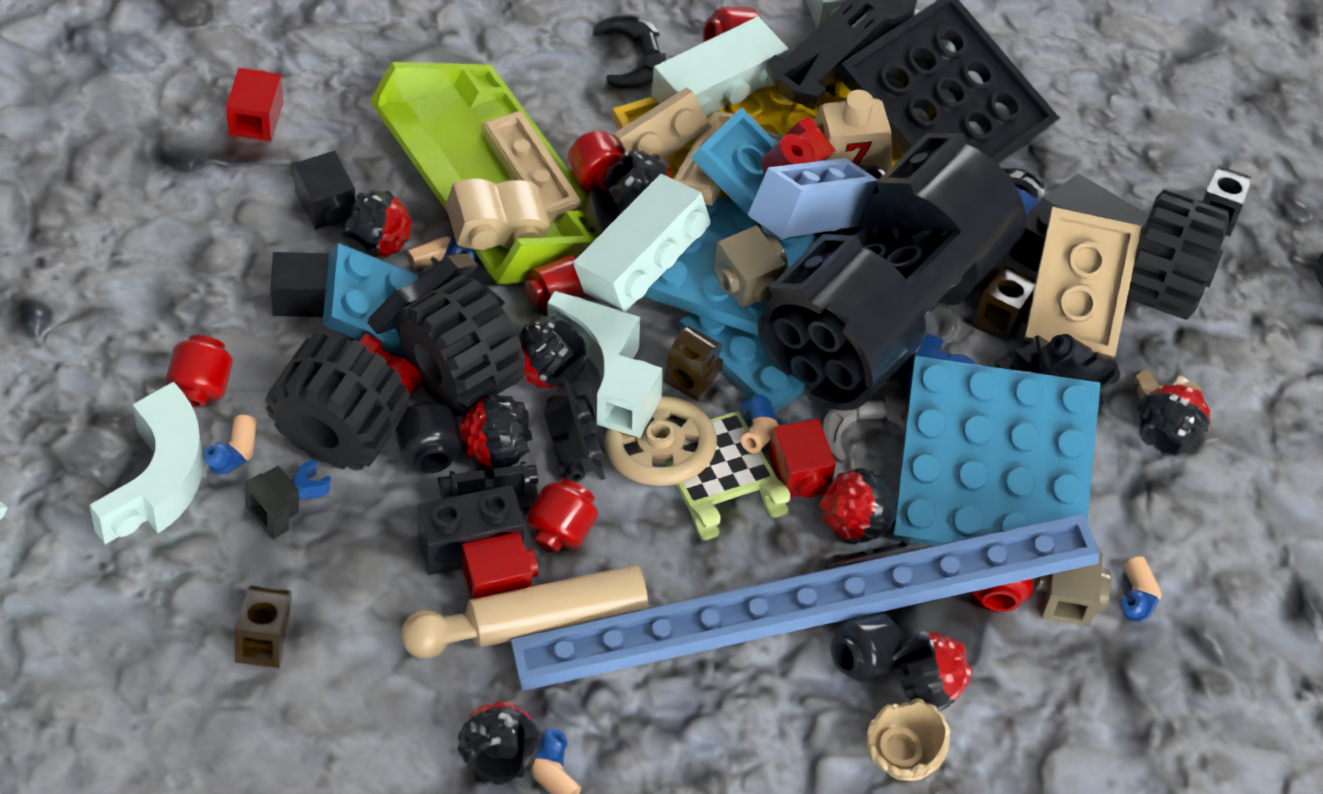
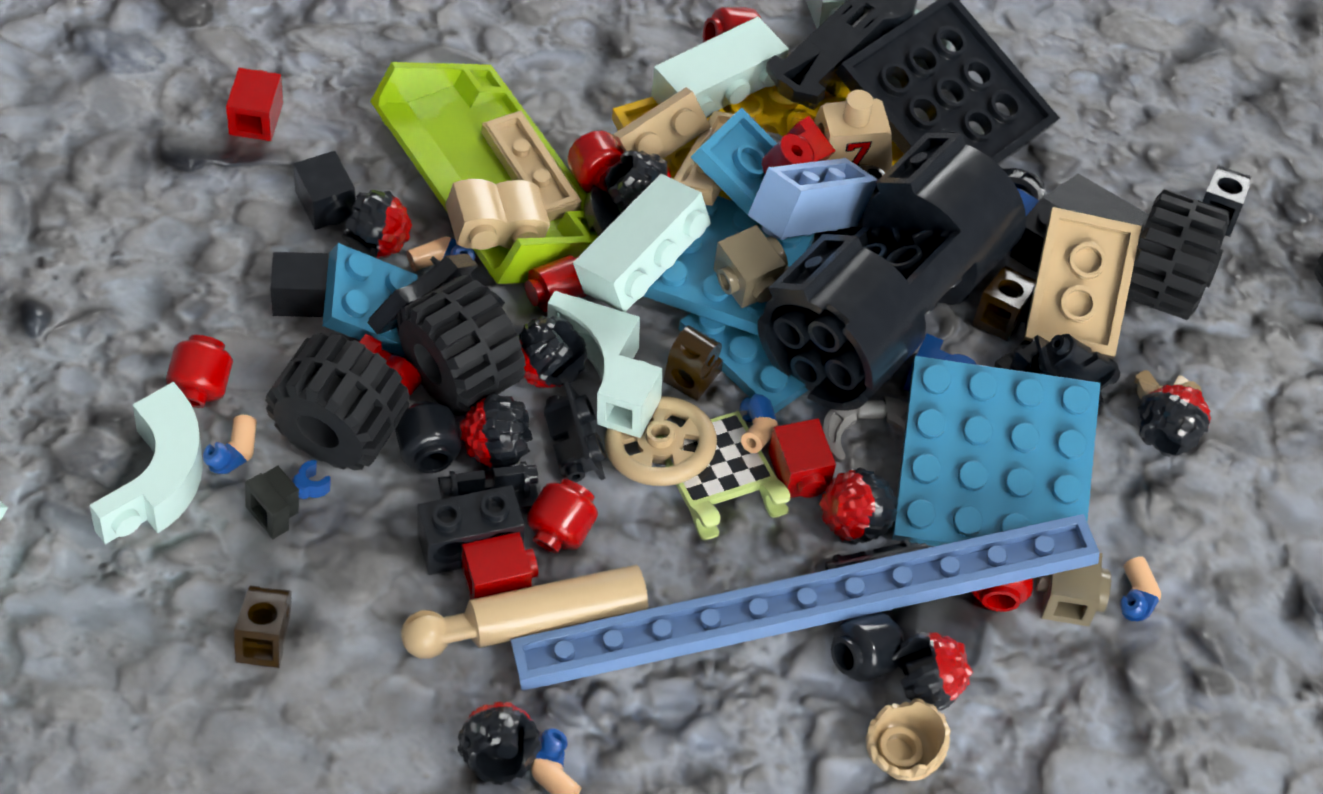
(642, 31): black piece -> none

